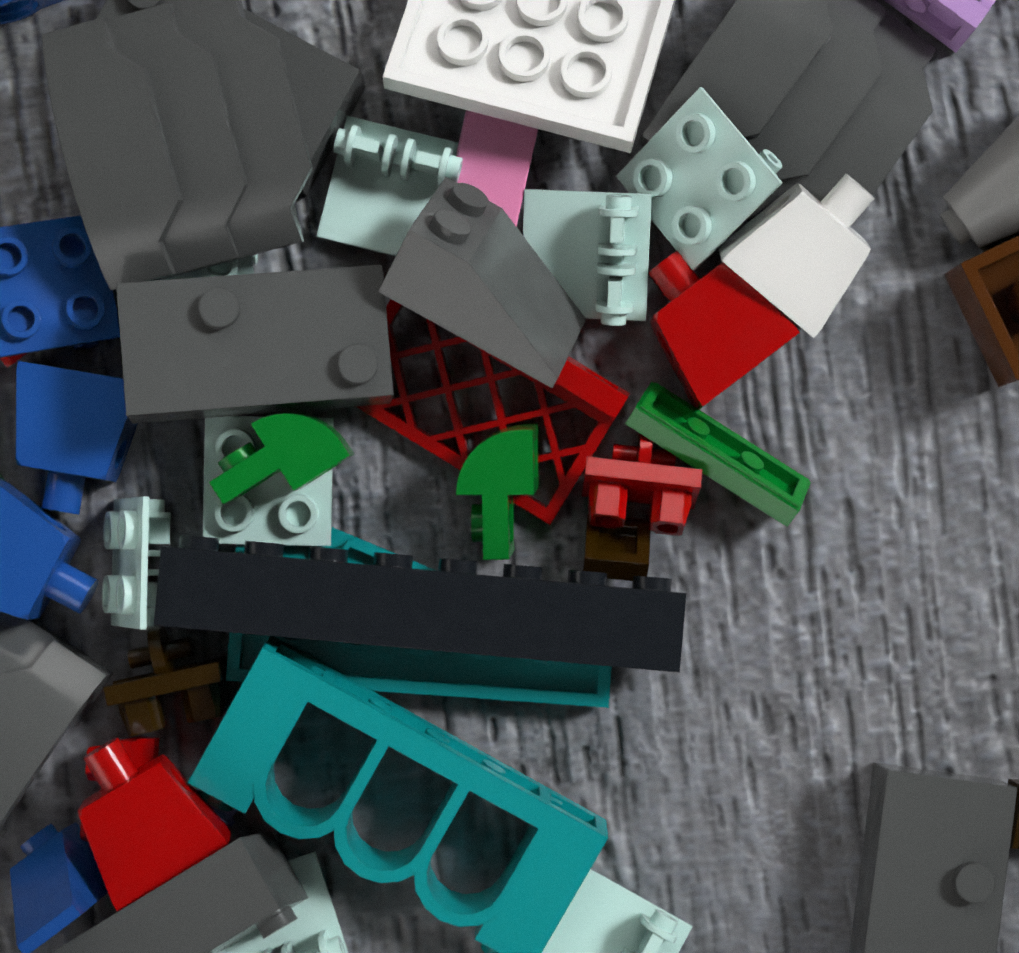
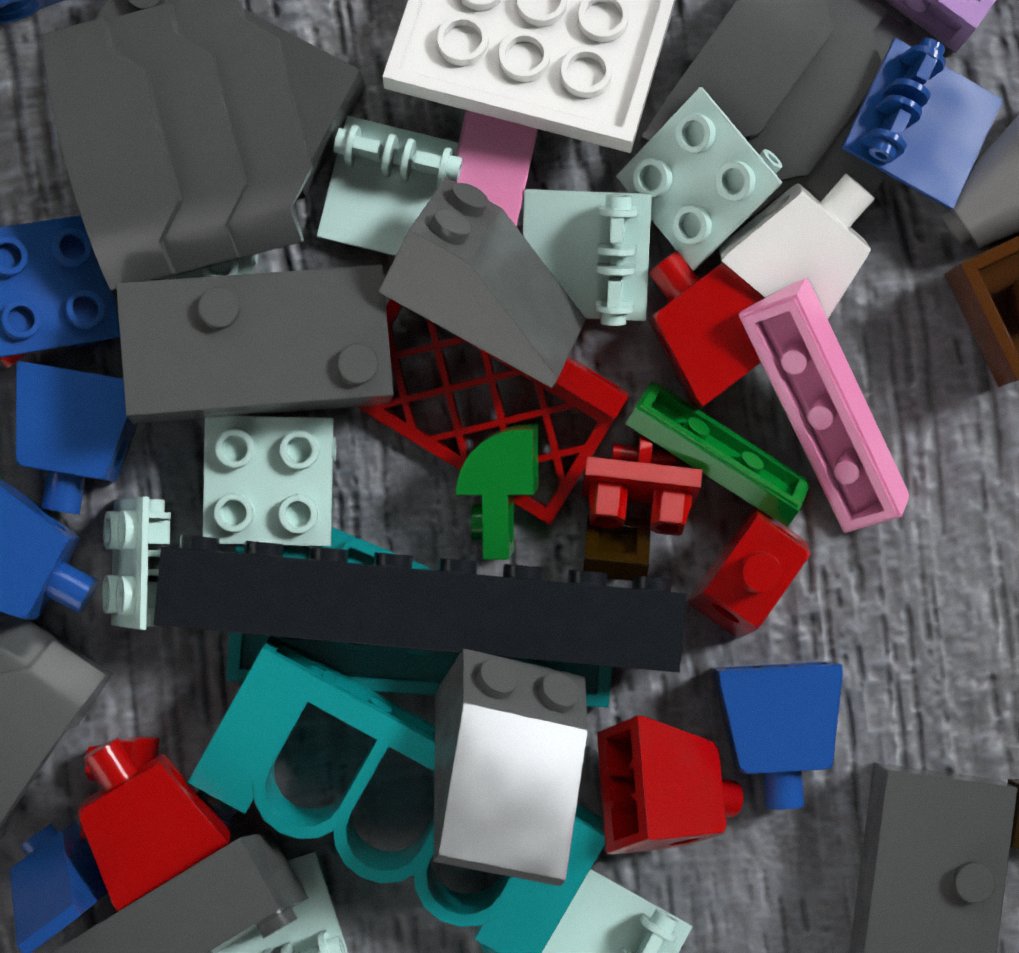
(139, 695): dark brown hips -> none
(293, 444): green brick -> none
(508, 766): none -> slope
(661, 787): none -> red torso
(750, 574): none -> red torso
(781, 722): none -> blue torso
(826, 406): none -> bright pink slope
(922, 121): none -> hinge

